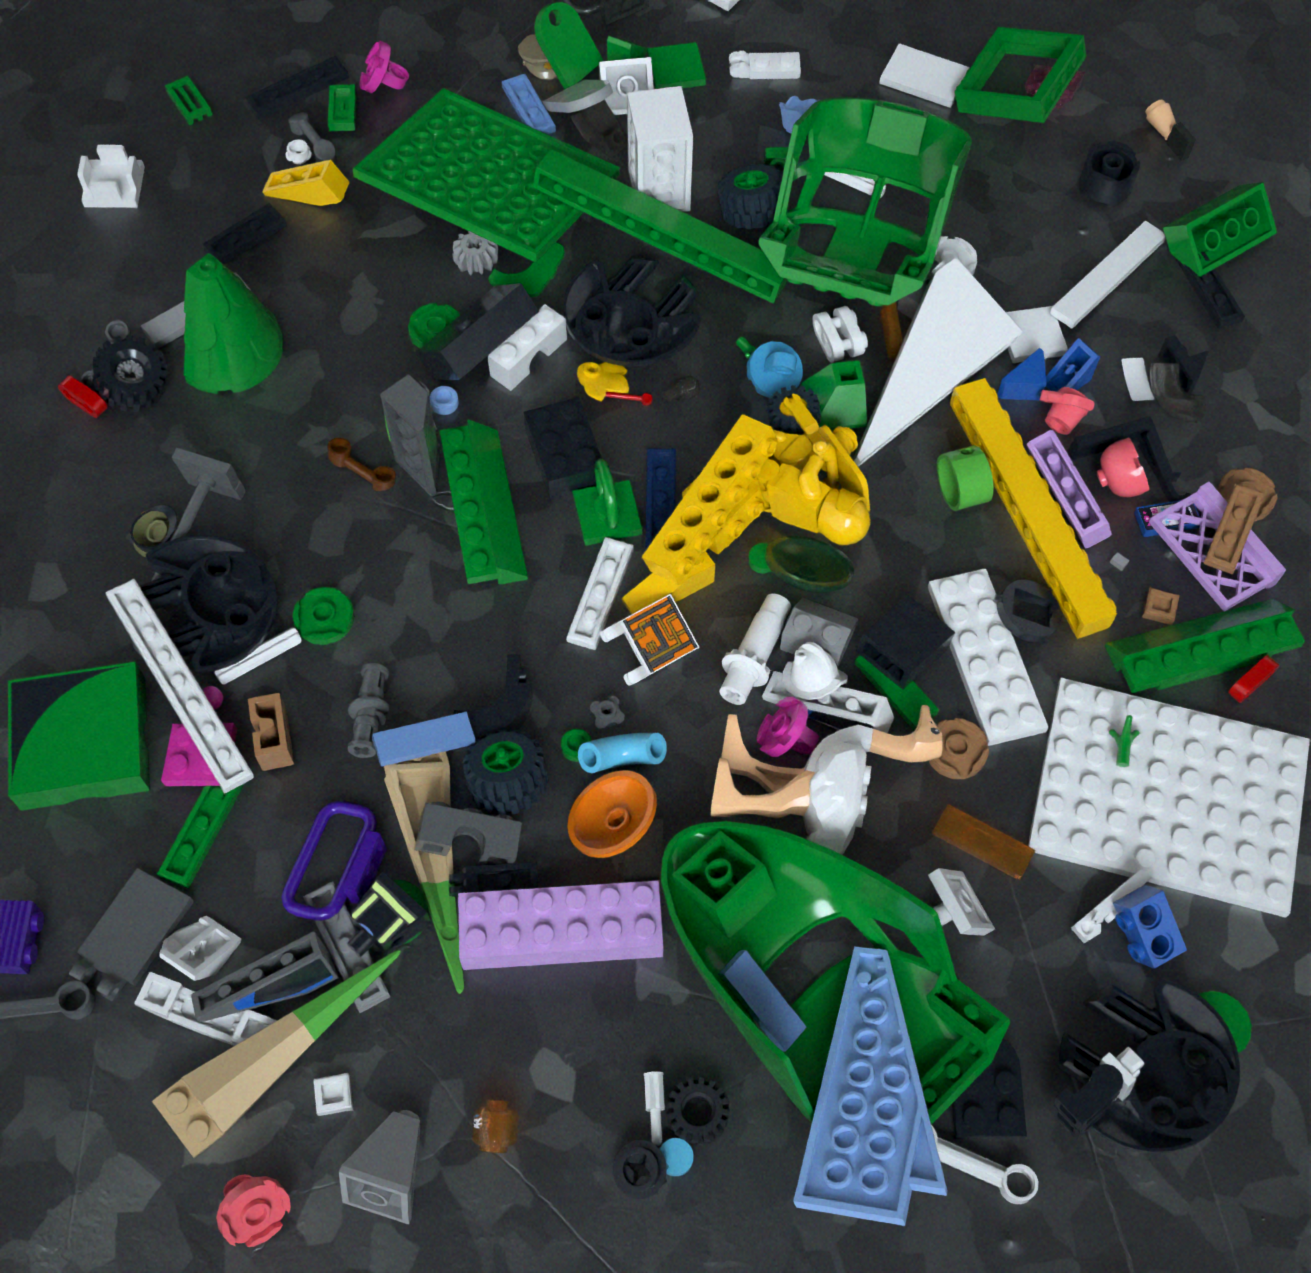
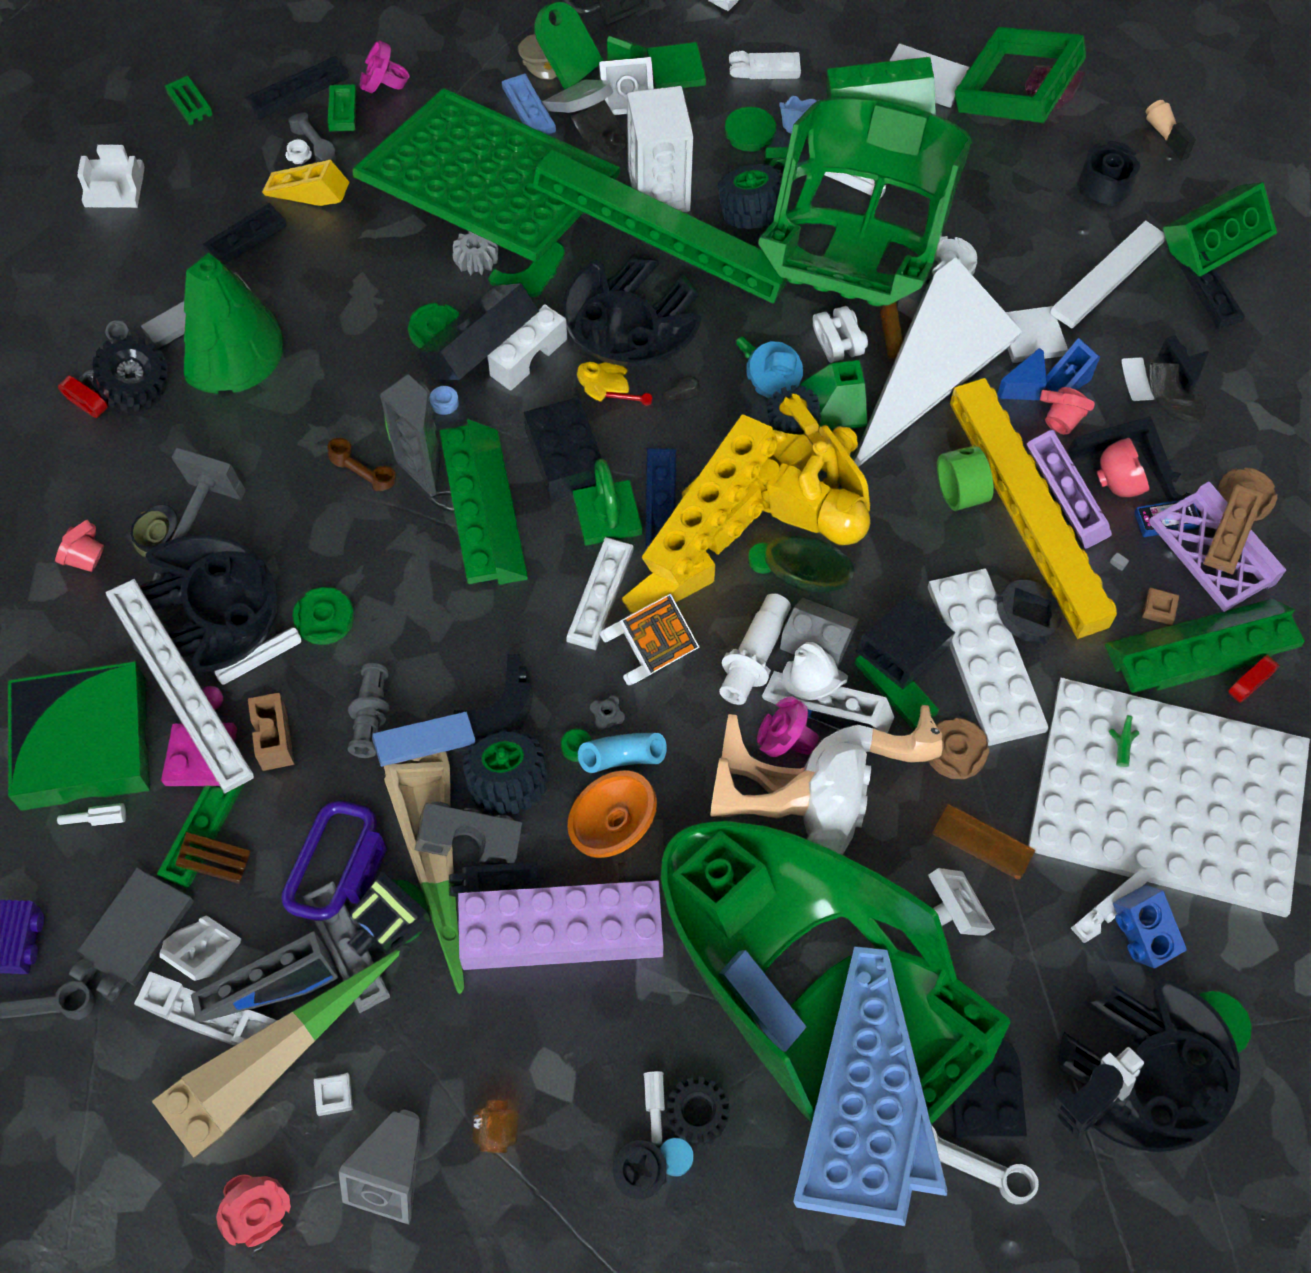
(80, 547): none -> coral piece
(96, 815): none -> white axle
(217, 846): none -> reddish brown tile
(750, 128): none -> green tile
(898, 81): none -> green slope

